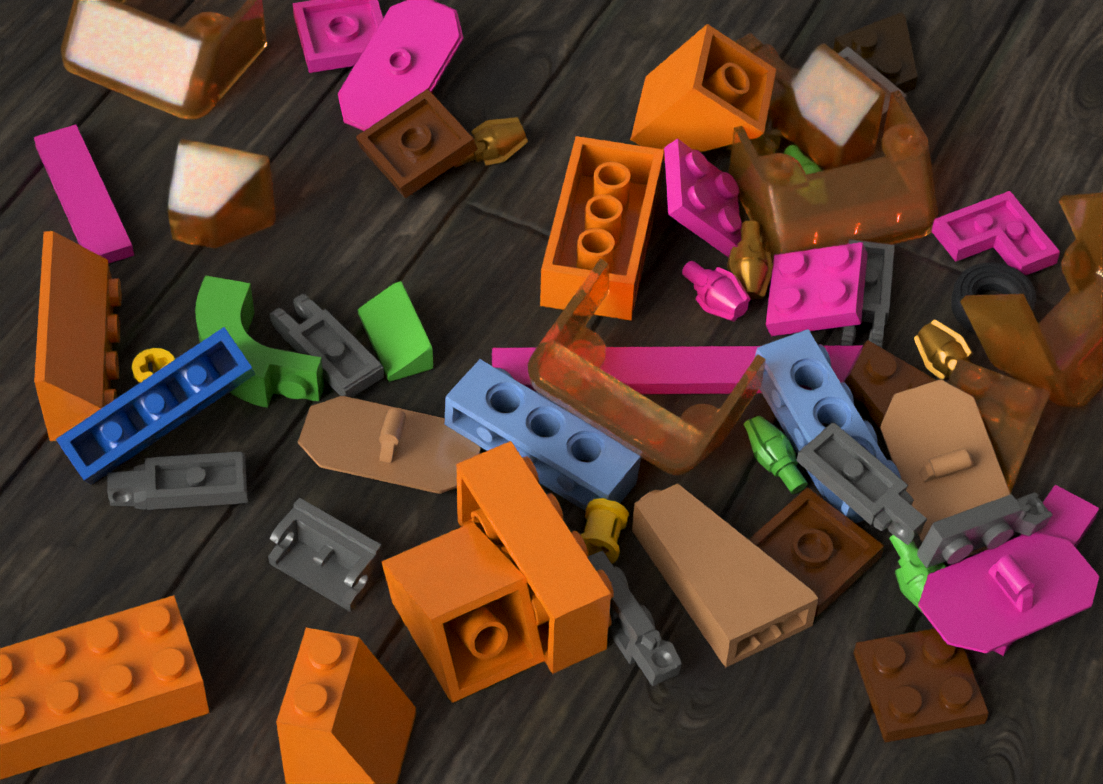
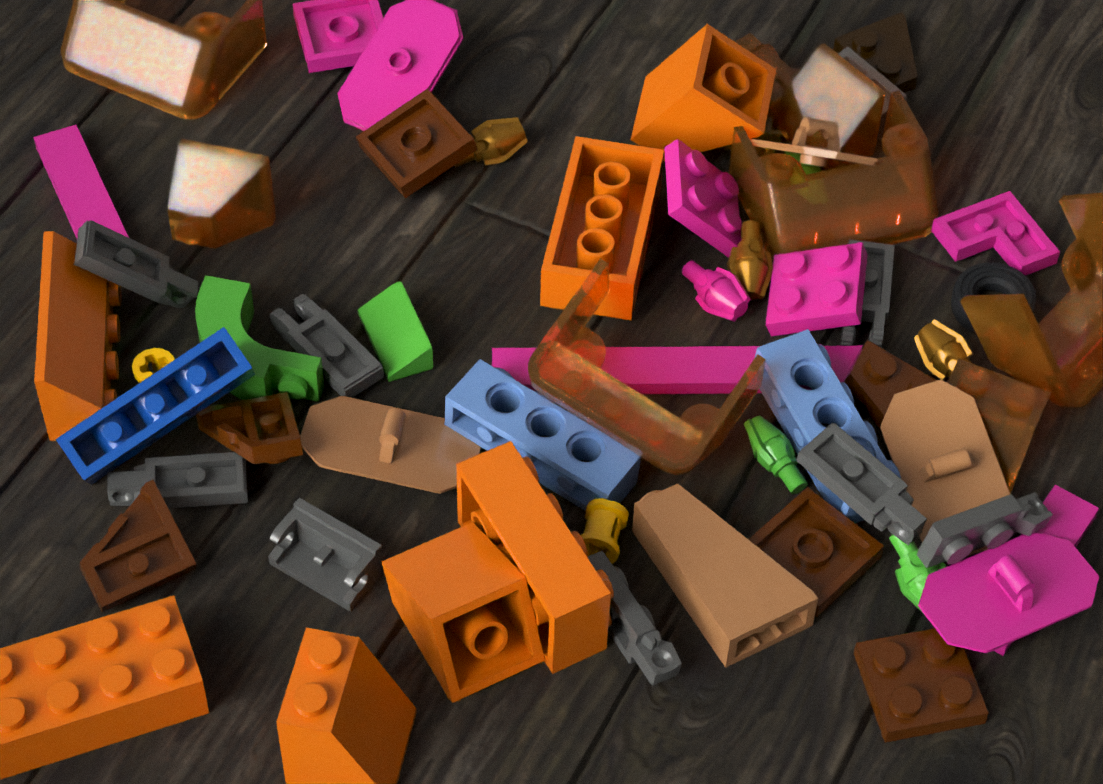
(132, 266): none -> dark grey hinge
(137, 552): none -> reddish brown wing
(255, 428): none -> reddish brown wing
(816, 155): none -> medium nougat shield

